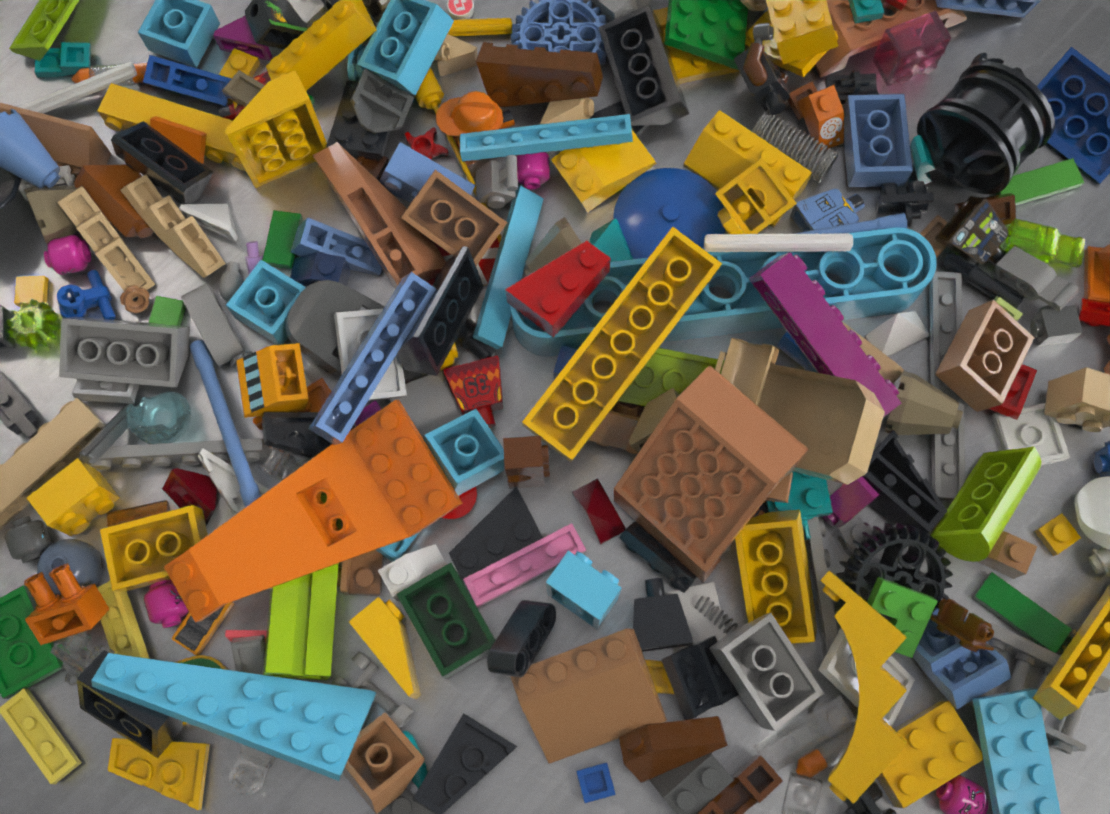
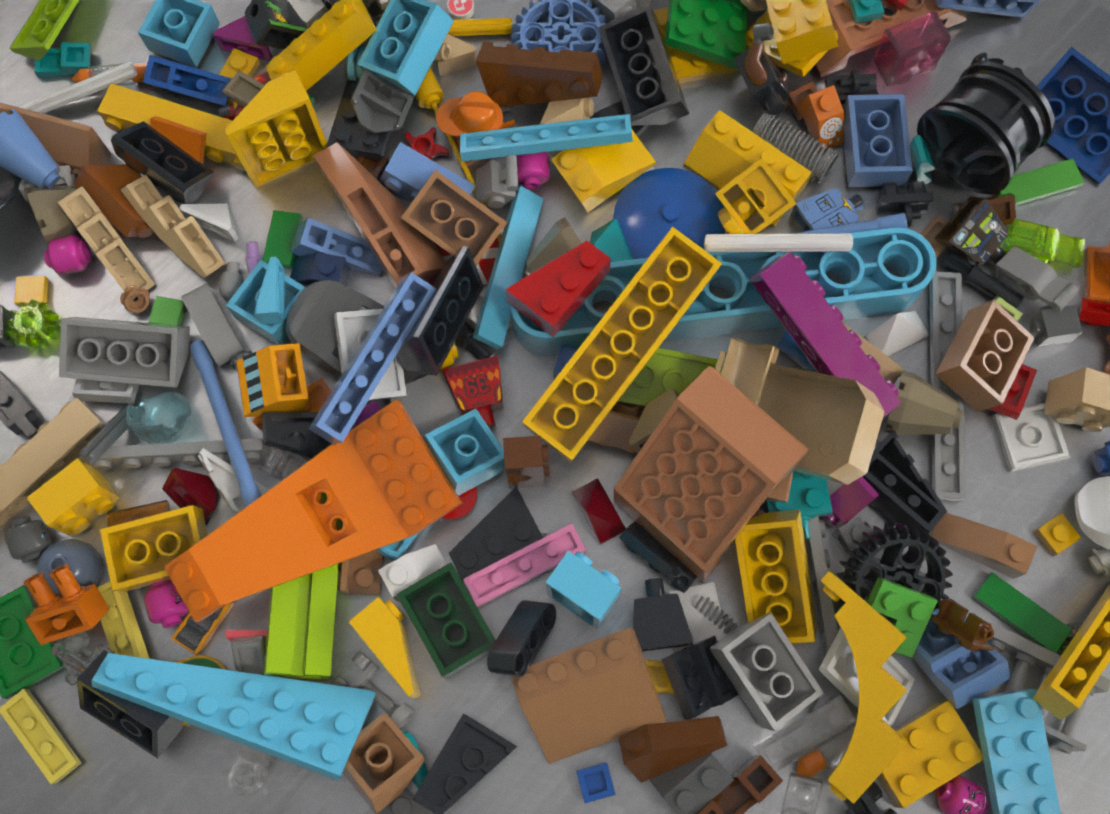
(85, 299): blue piece -> none
(175, 774): yellow wing -> none
(271, 300): none -> medium azure slope
(986, 502): lime brick -> none

